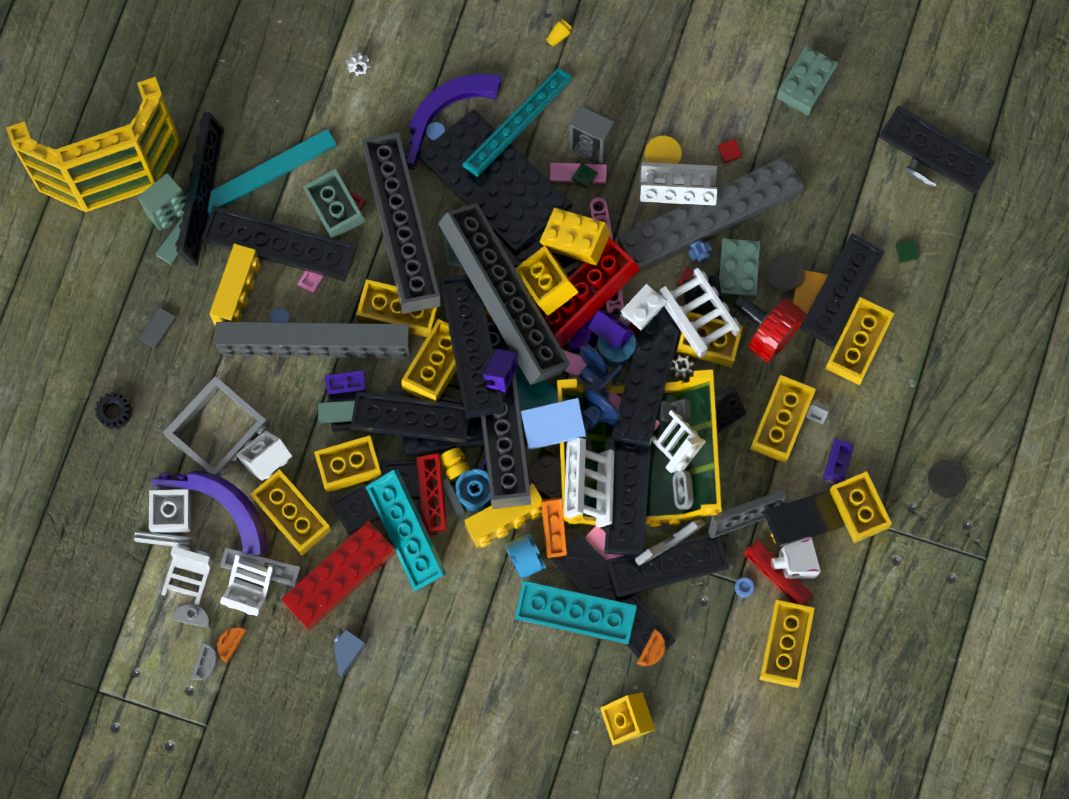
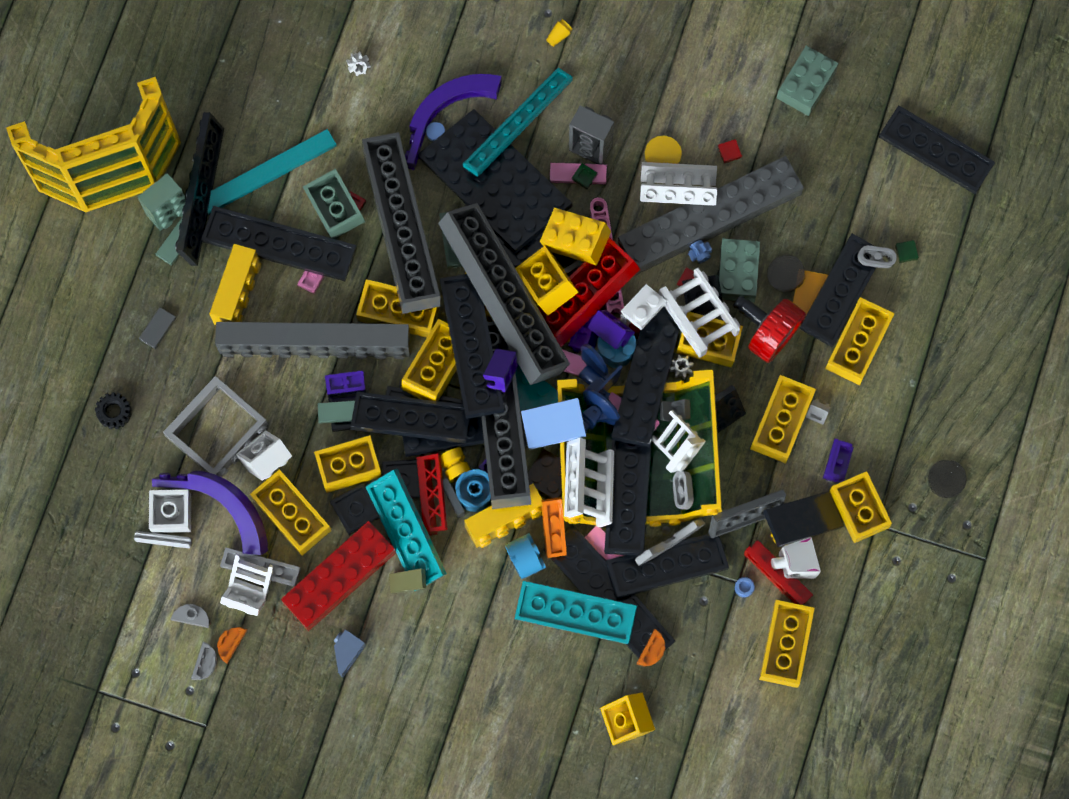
(190, 561): white plate -> none
(280, 316): medium blue tile -> none
(407, 581): none -> olive tile
(876, 256): none -> light grey plate
(918, 175): dark grey bar -> none

